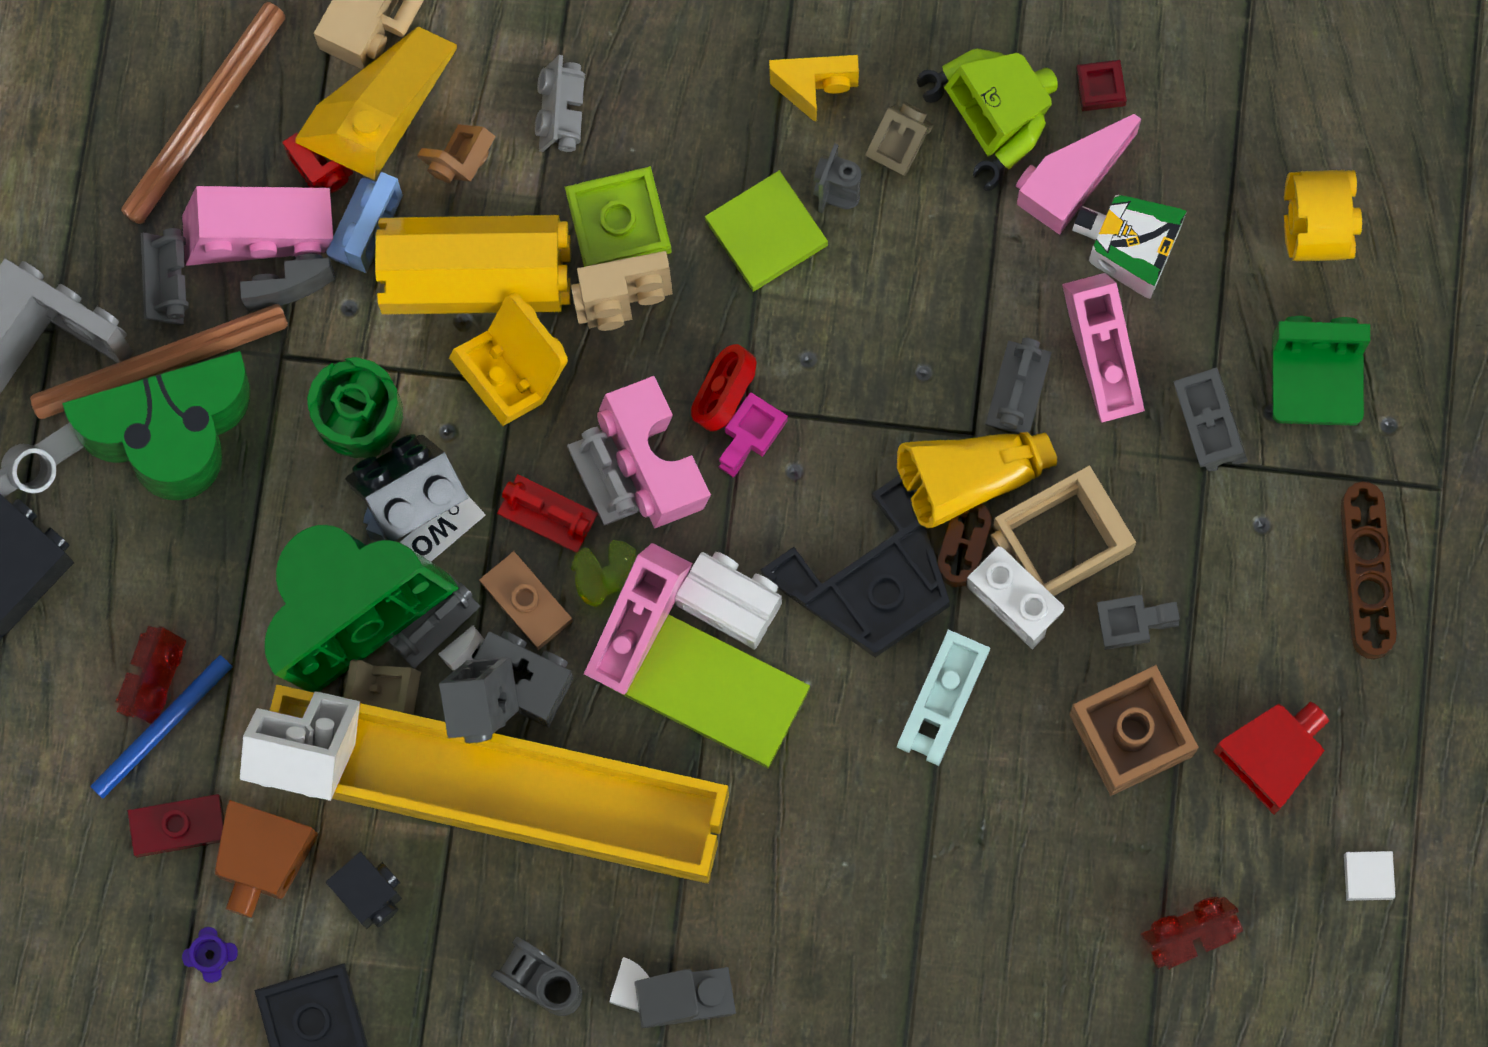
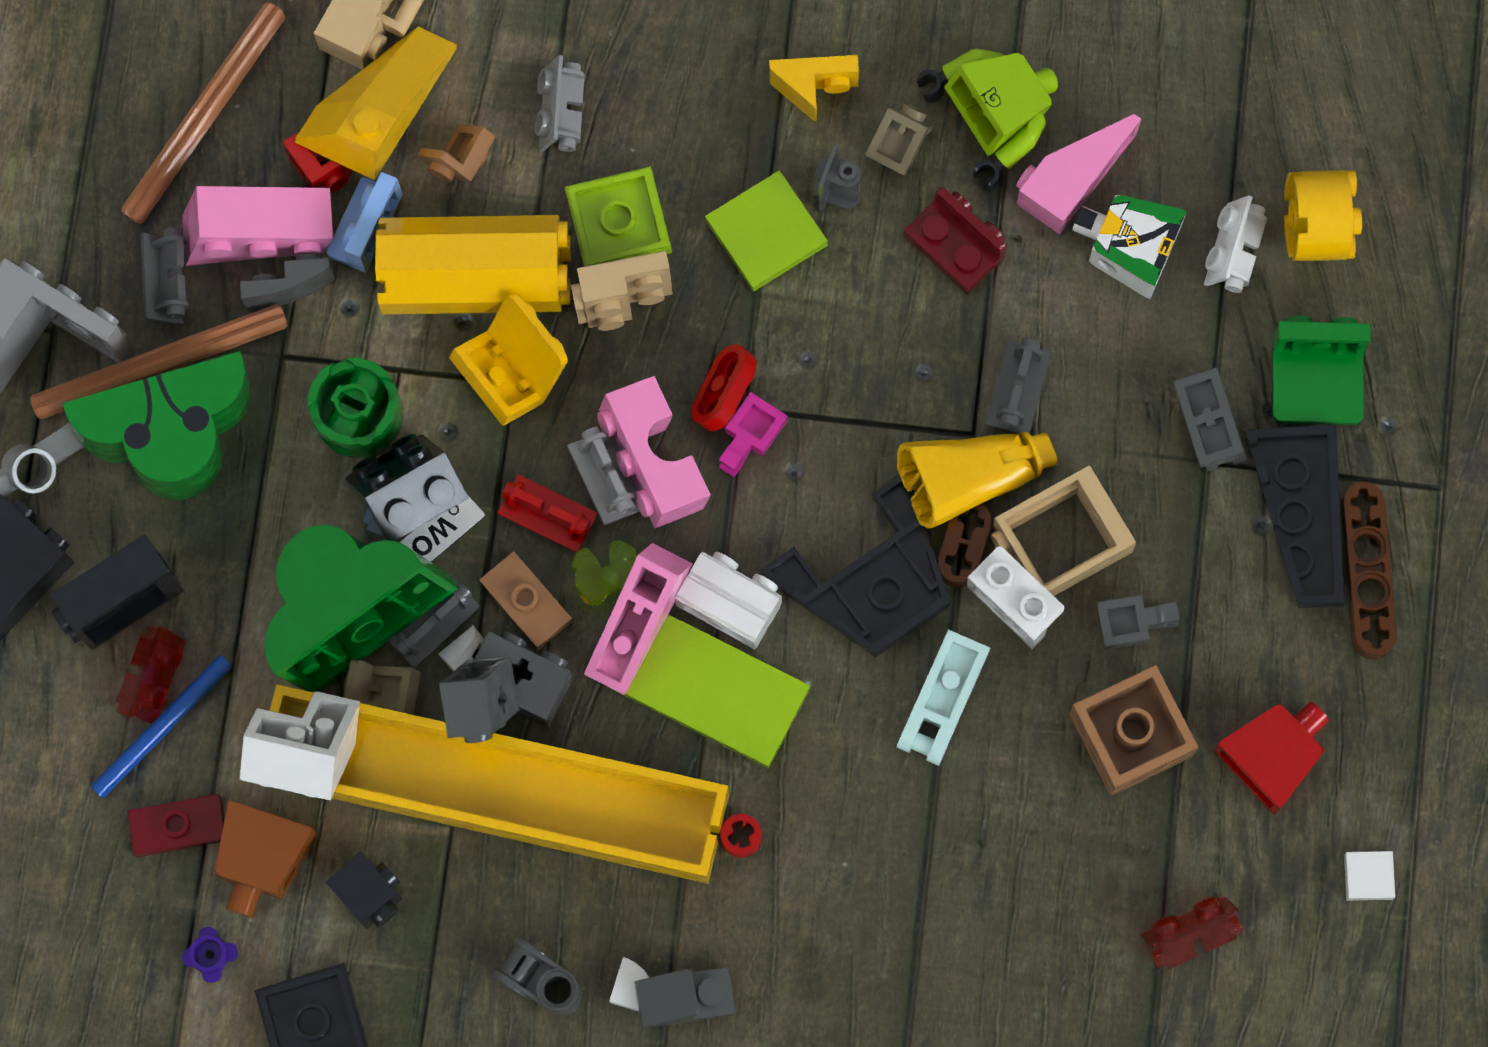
(115, 593): none -> black window
(754, 839): none -> red bush
(957, 240): none -> dark red bracket
(1101, 85): dark red tile -> none
(1104, 345): bright pink slope -> none
(1239, 226): none -> white hinge
(1303, 500): none -> black wing

